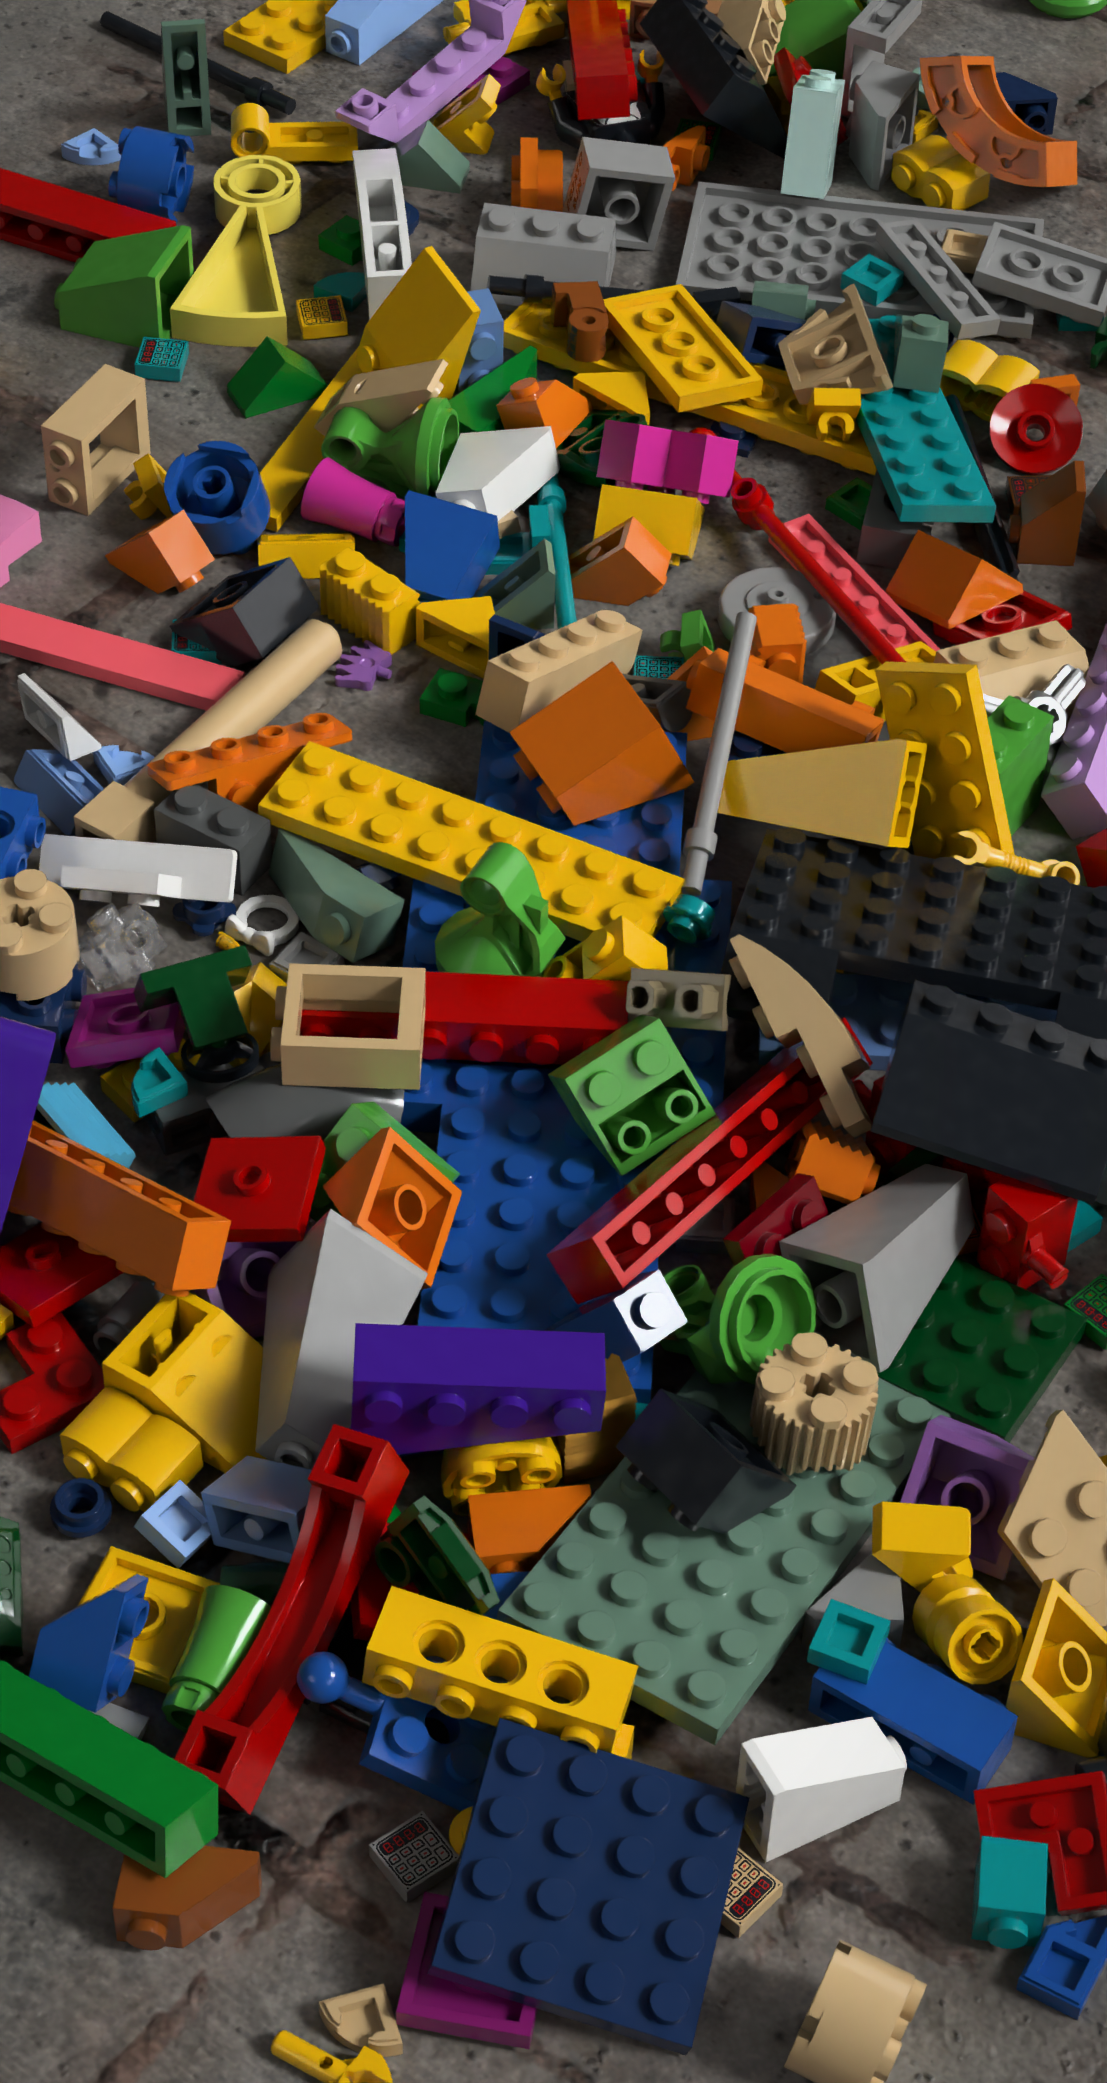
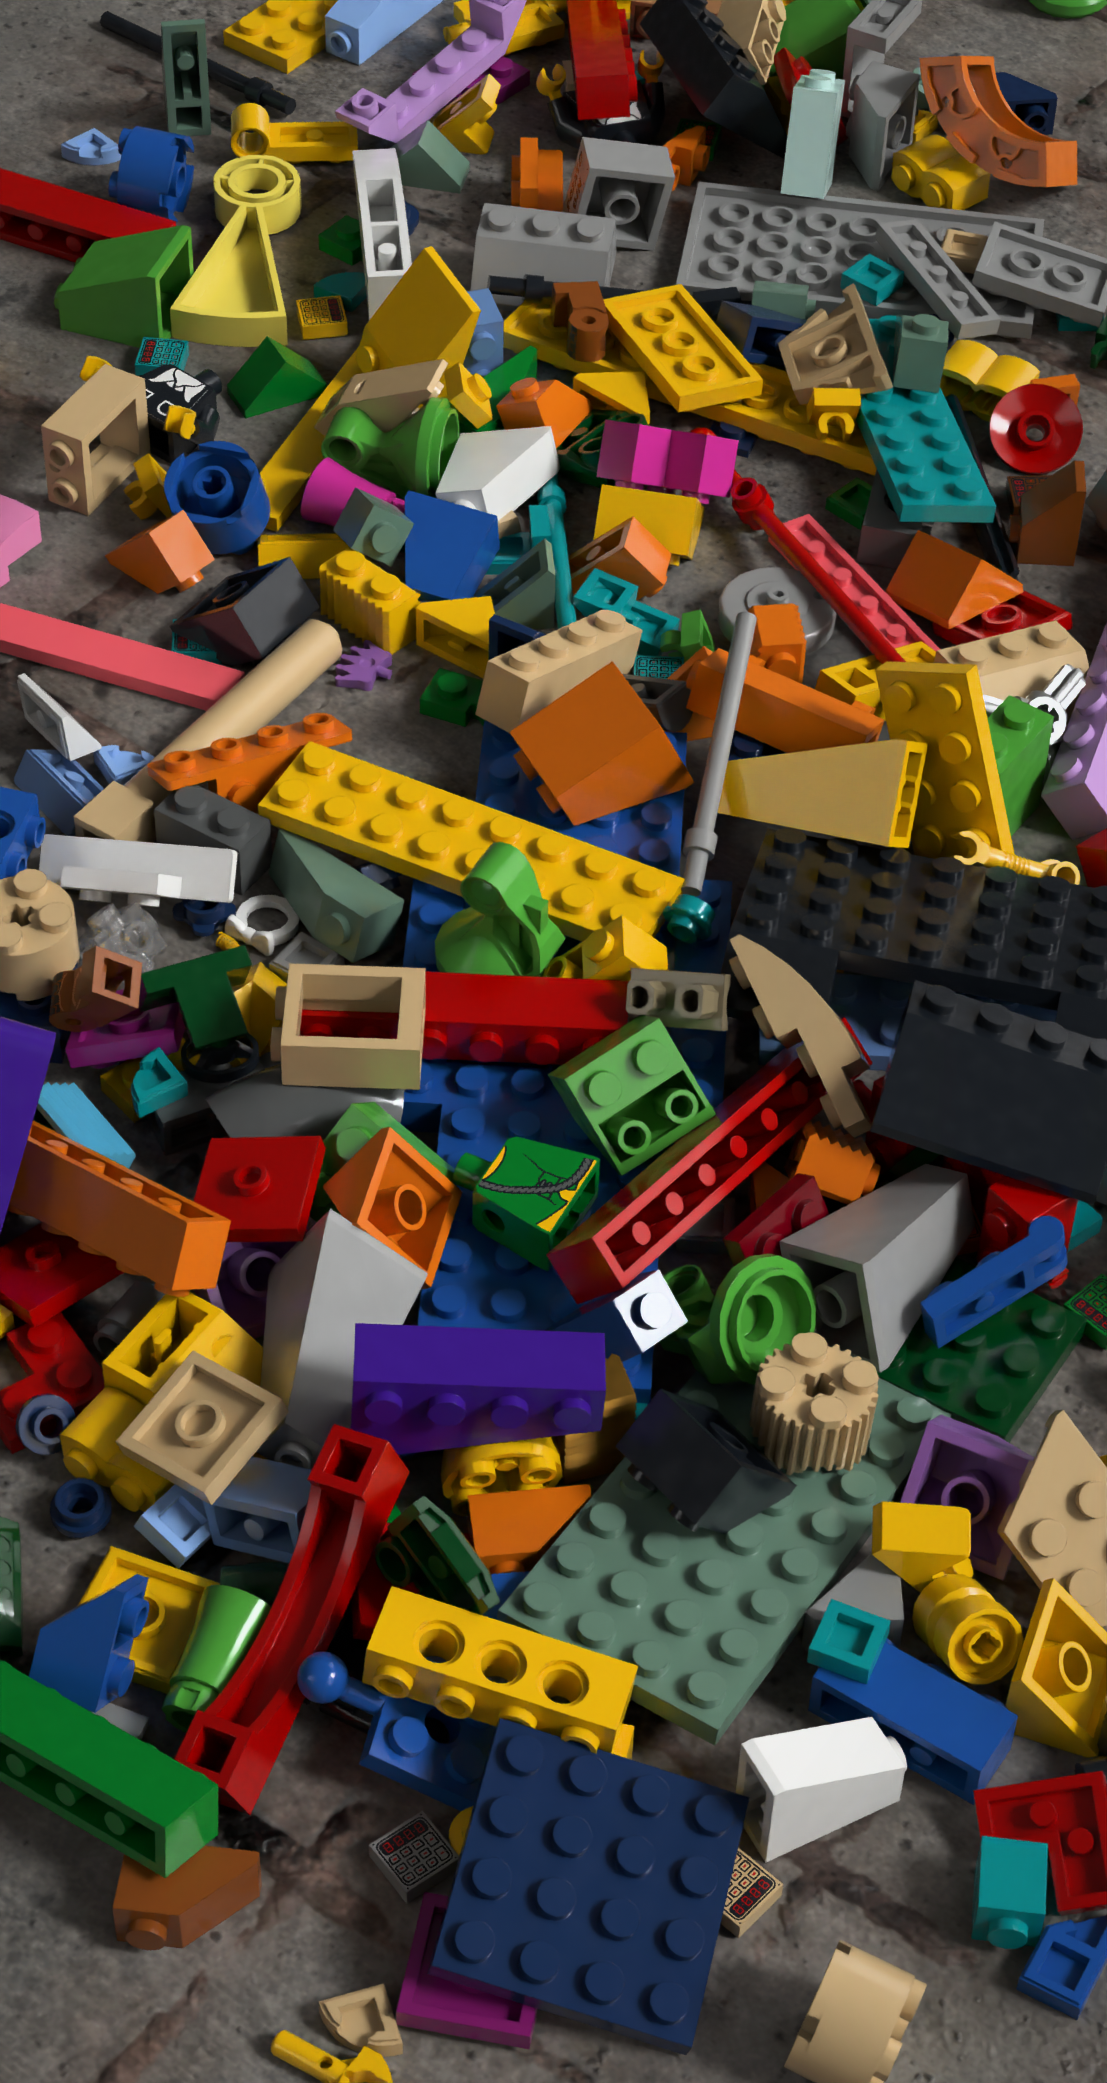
(29, 1422): none -> dark blue plate
(88, 994): none -> dark orange leg
(178, 407): none -> torso
(202, 1427): none -> tan plate
(373, 527): none -> sand green brick
(469, 394): none -> yellow plate
(529, 1195): none -> green torso
(615, 594): none -> teal slope
(995, 1282): none -> blue plate

